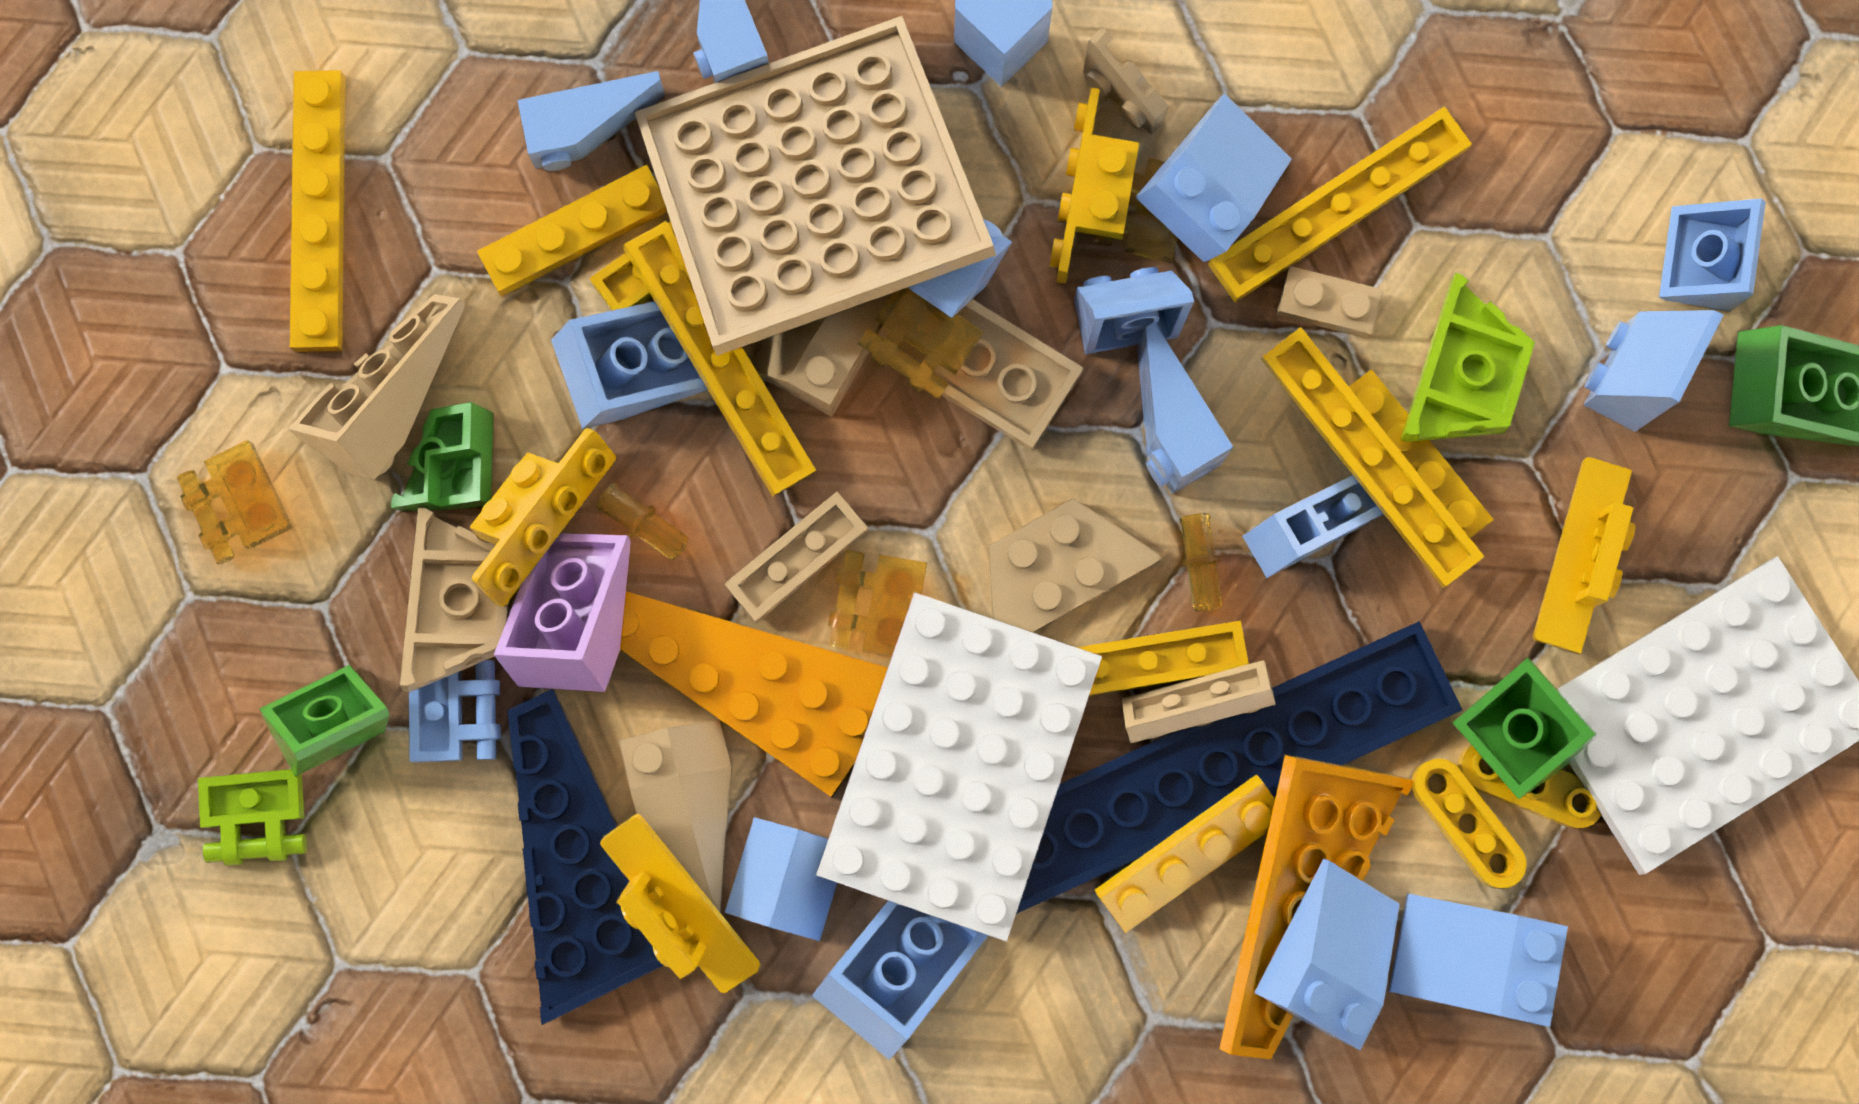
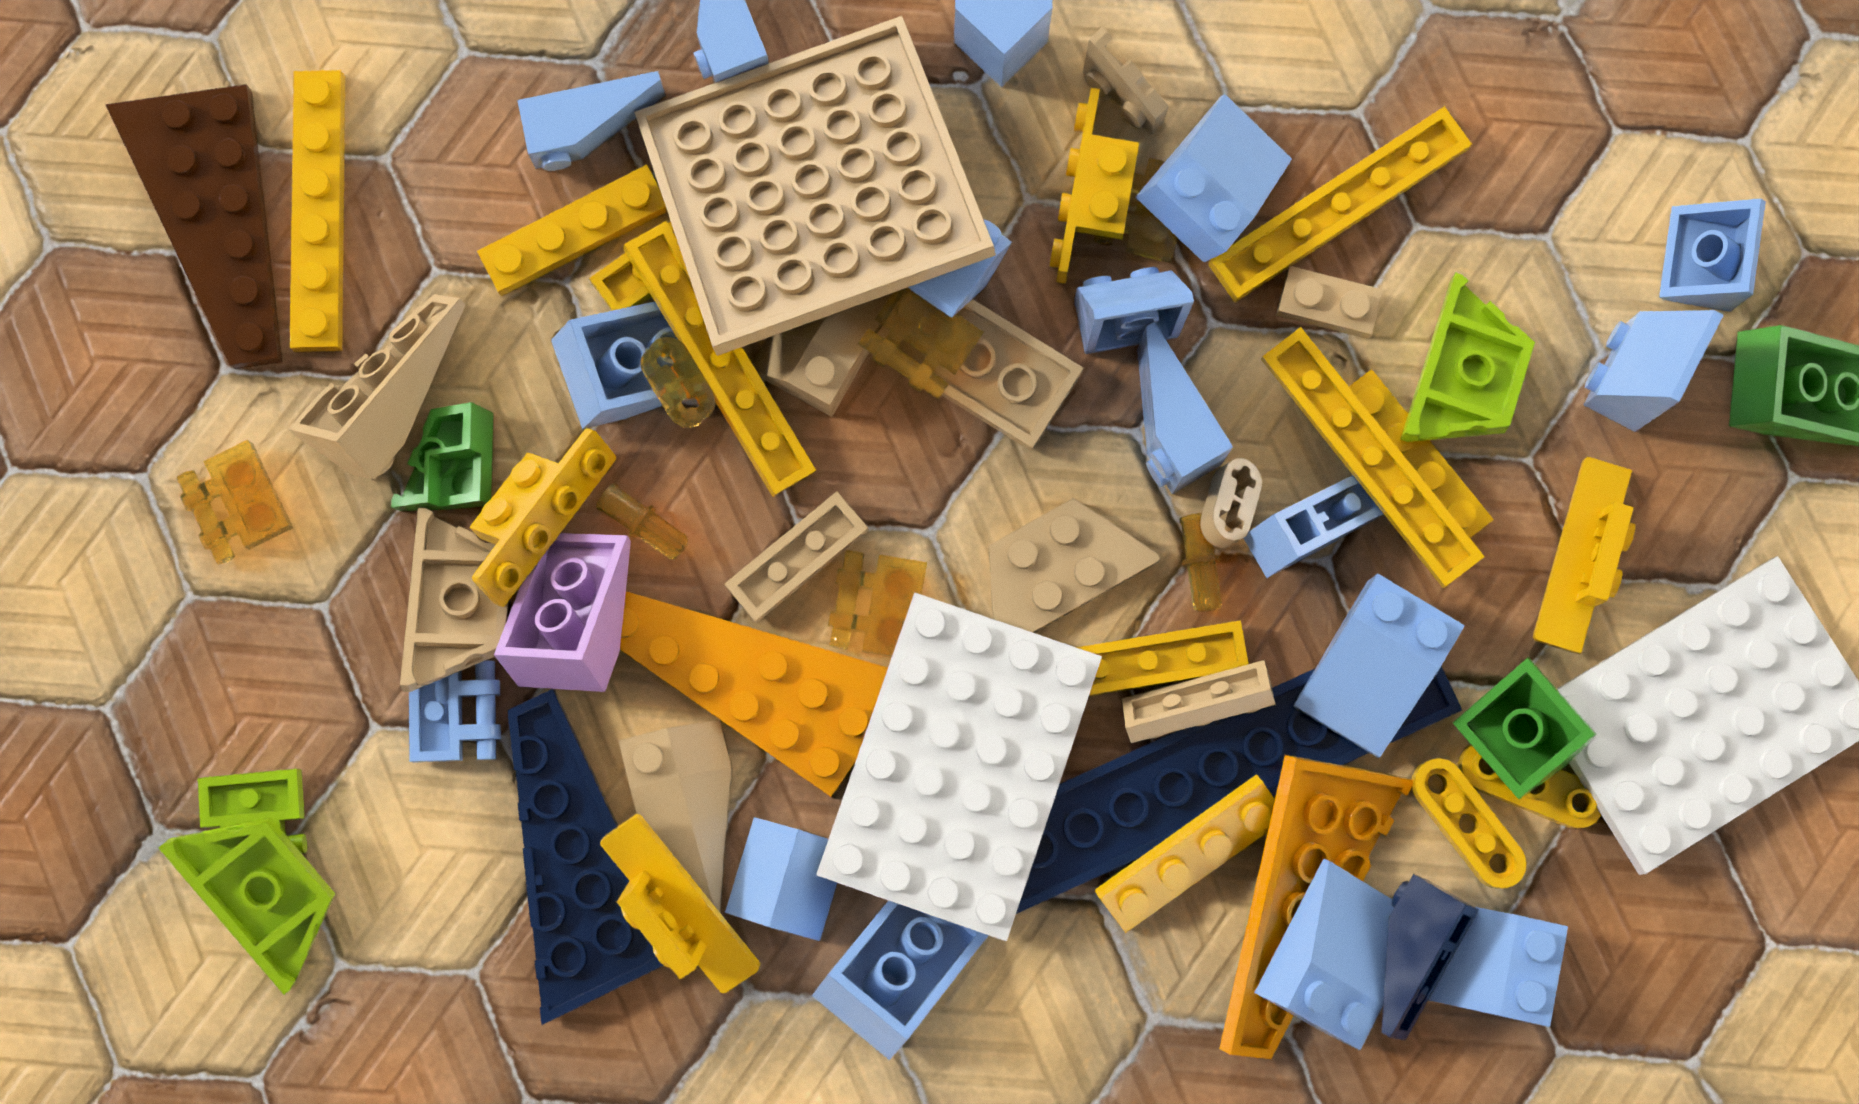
(207, 188): none -> reddish brown wing
(257, 890): none -> lime wing
(325, 719): bright green slope -> none
(677, 382): none -> clear yellow beam
(1223, 499): none -> tan beam
(1378, 665): none -> light blue slope
(1420, 944): none -> dark blue slope

